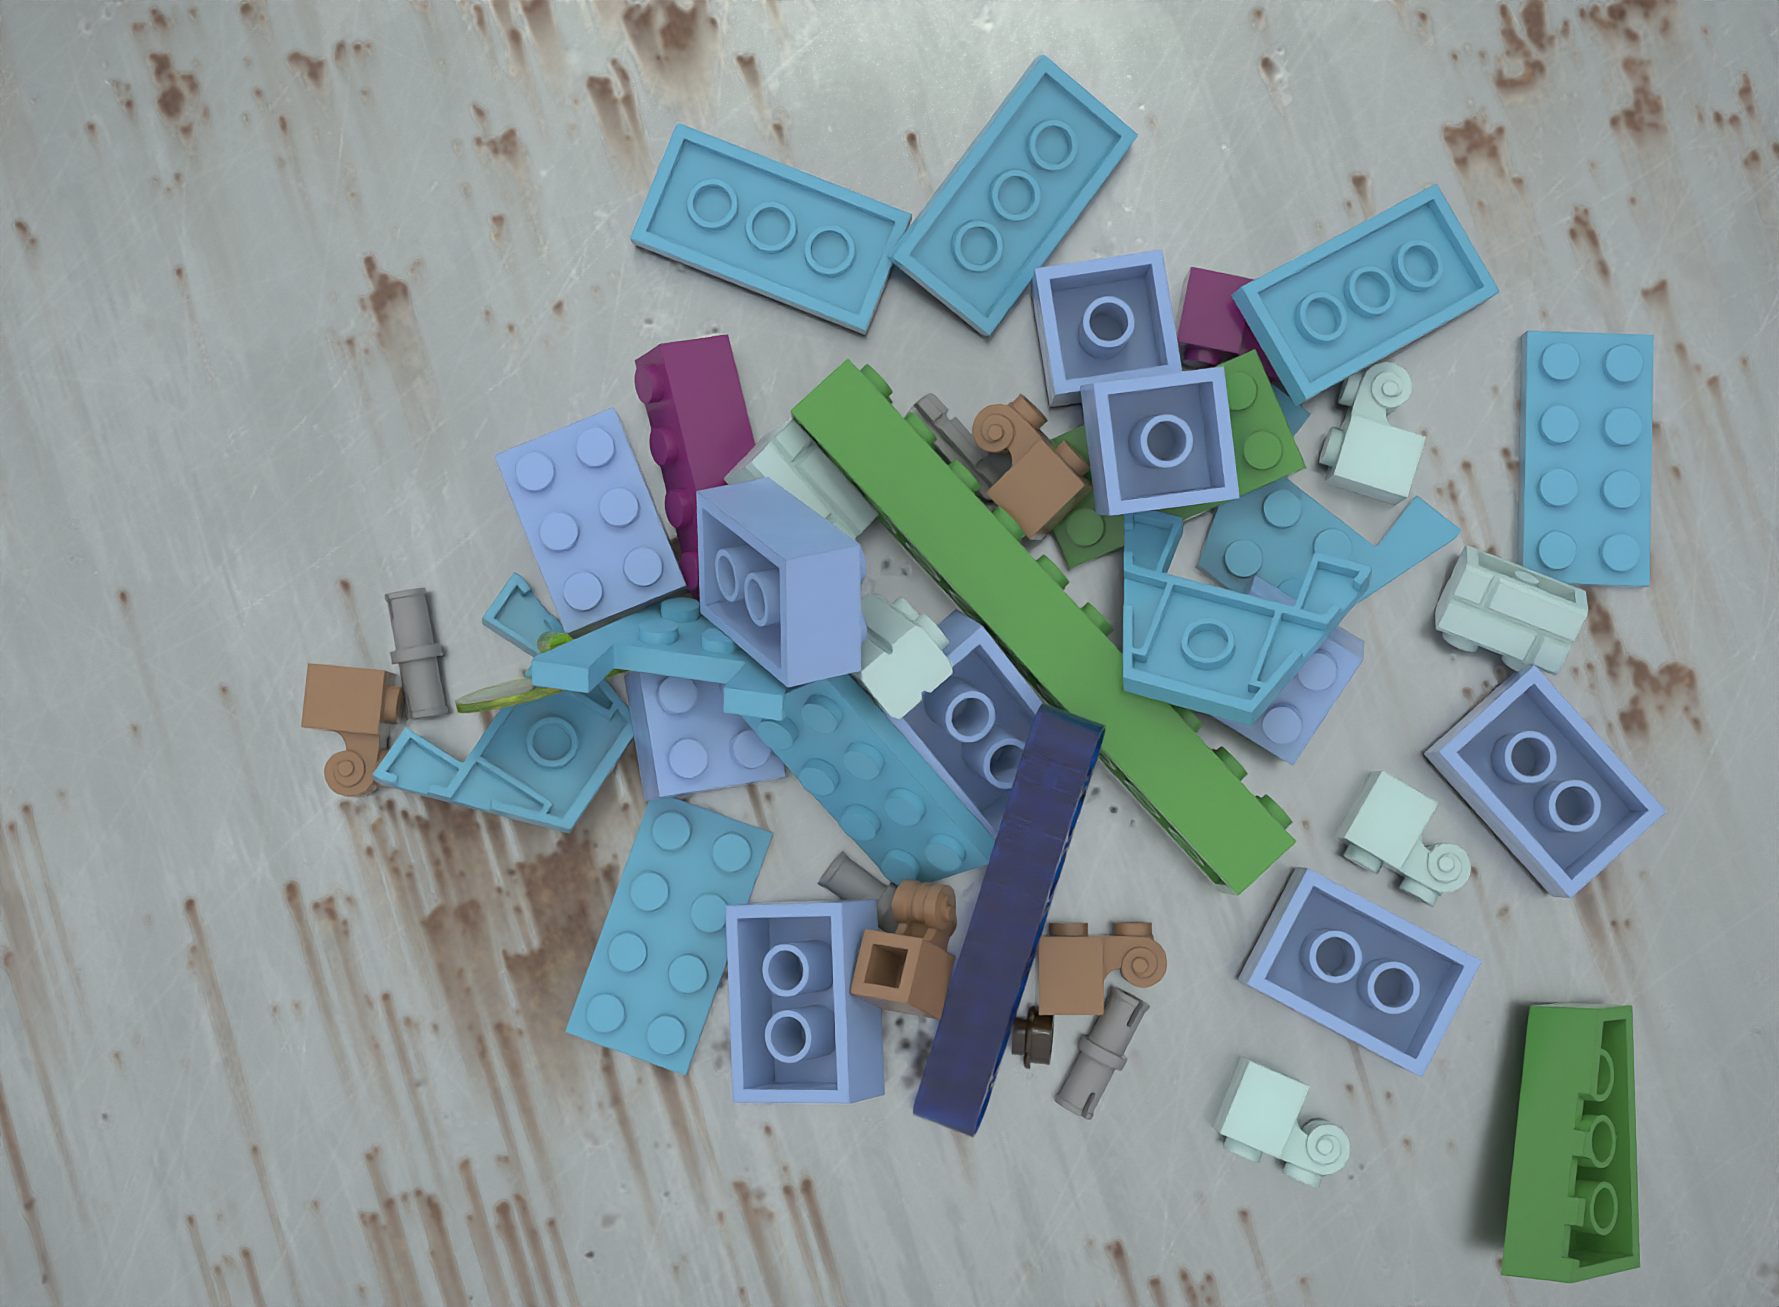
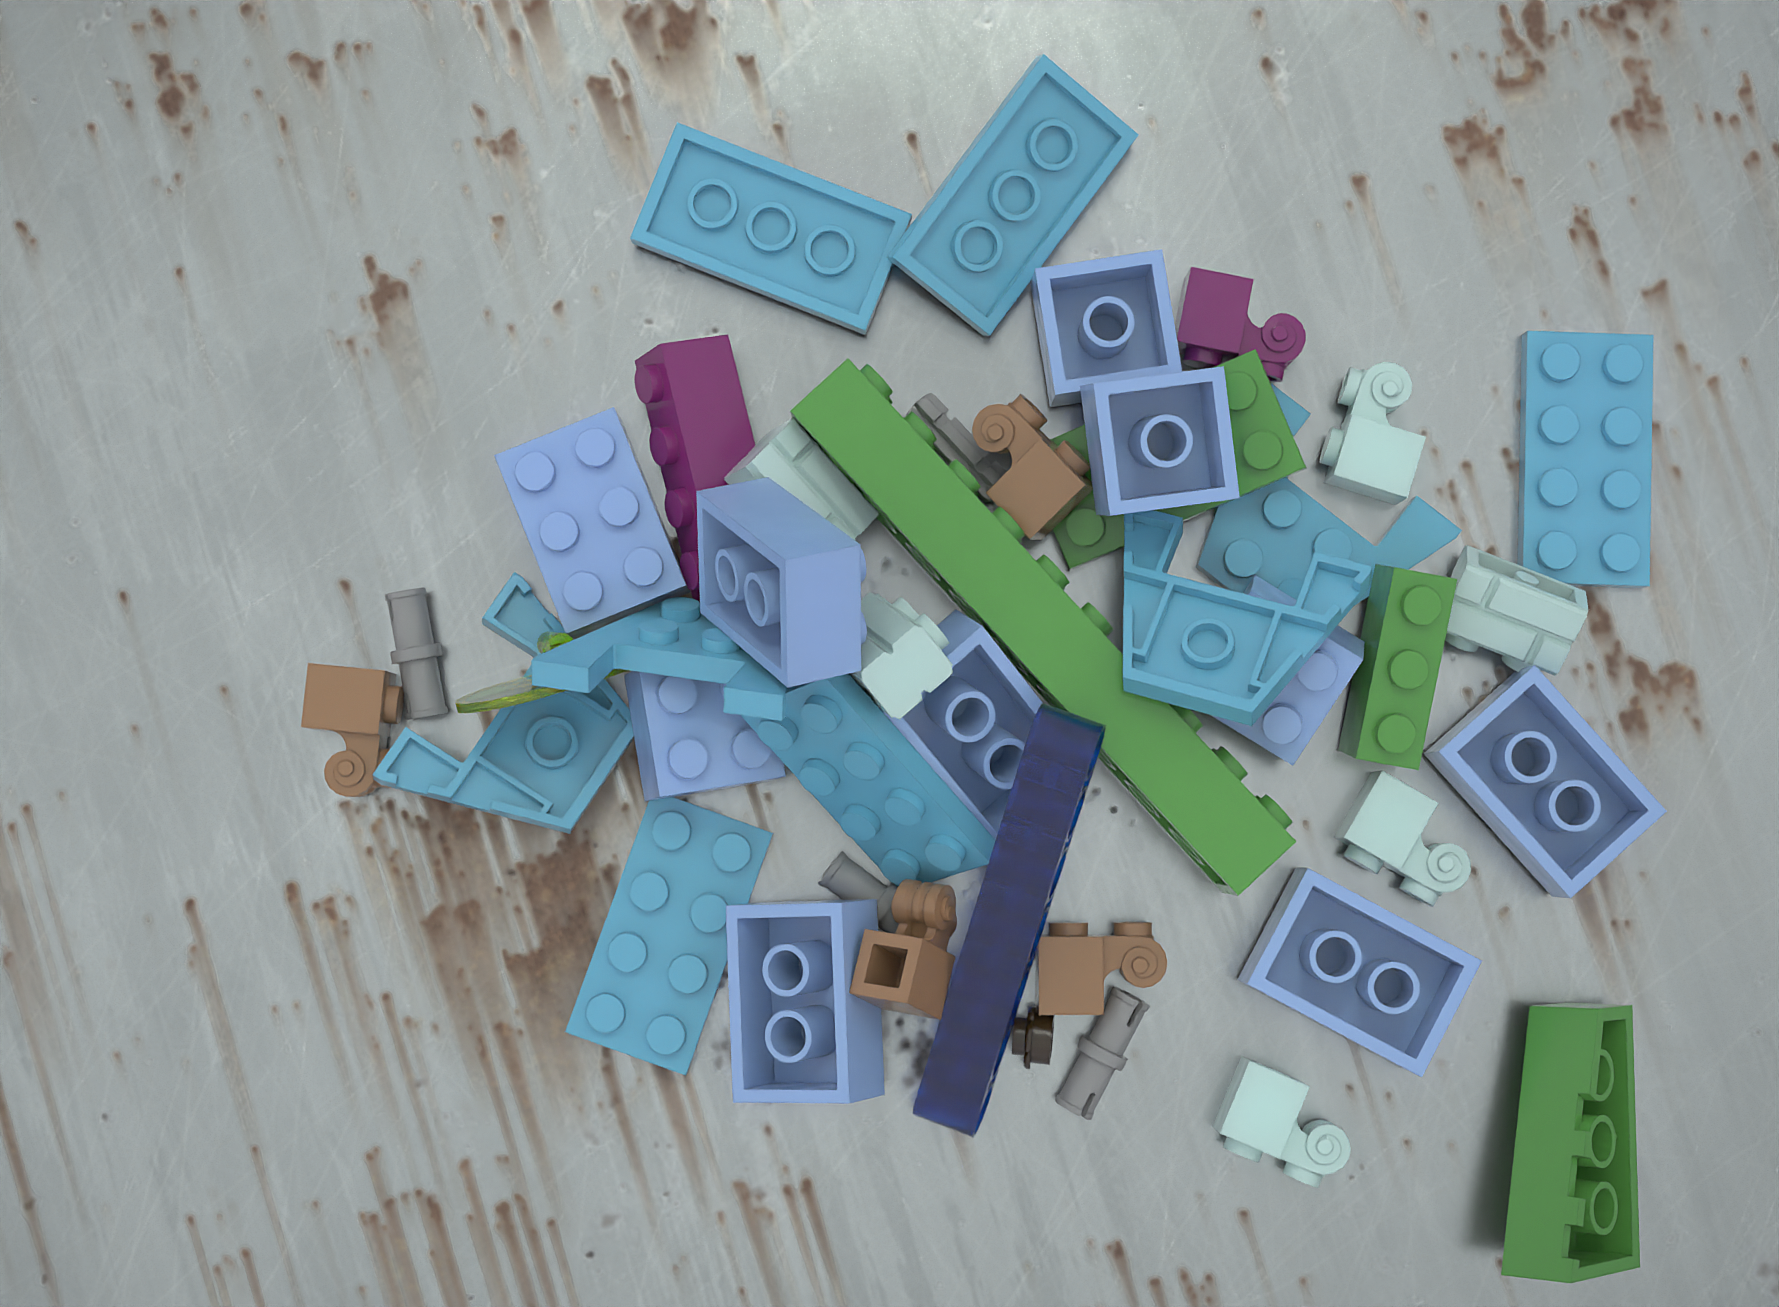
(1365, 294): medium azure plate -> none
(1400, 666): none -> bright green brick

